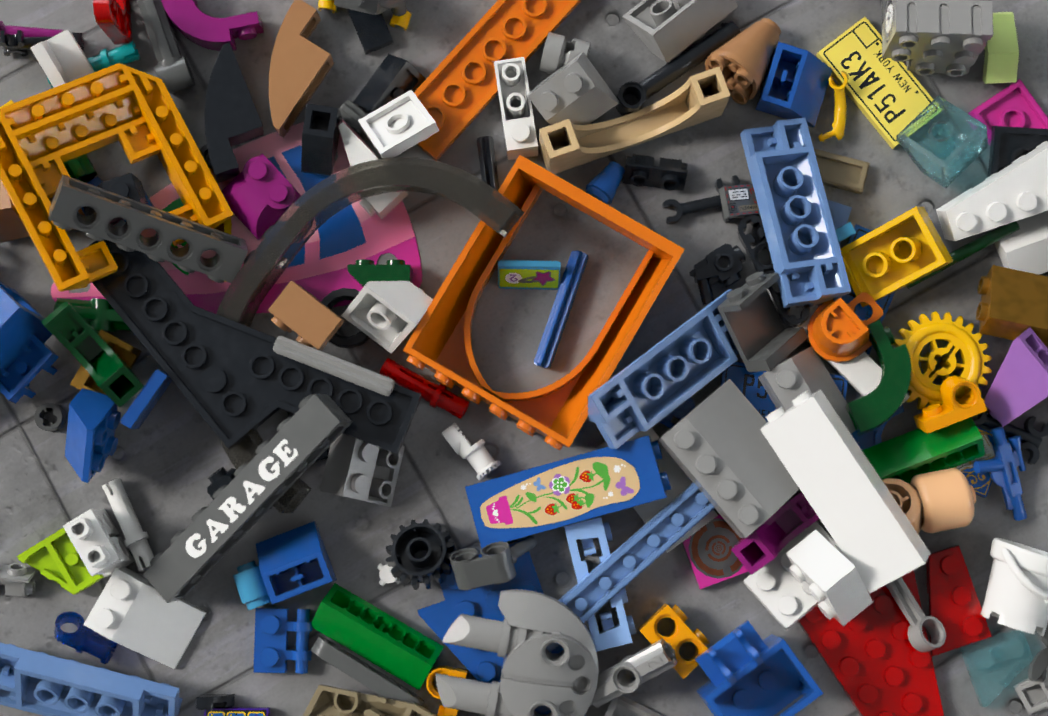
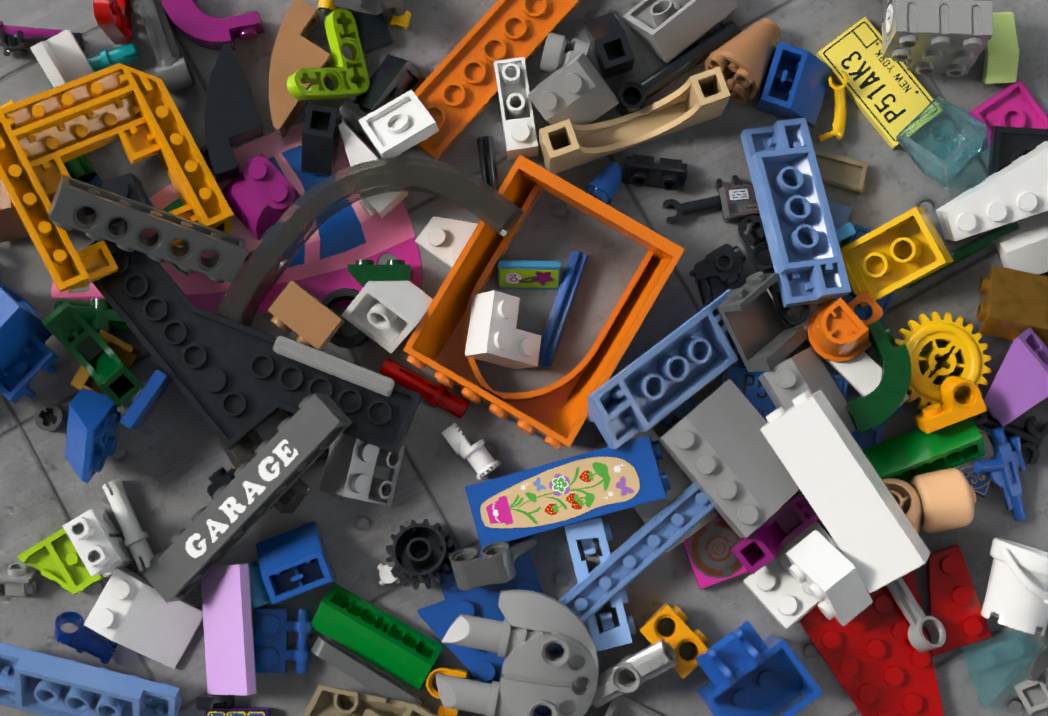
(228, 631): none -> lavender tile
(339, 73): none -> lime beam
(445, 238): none -> white wing
(494, 334): none -> white brick
(609, 45): none -> black slope

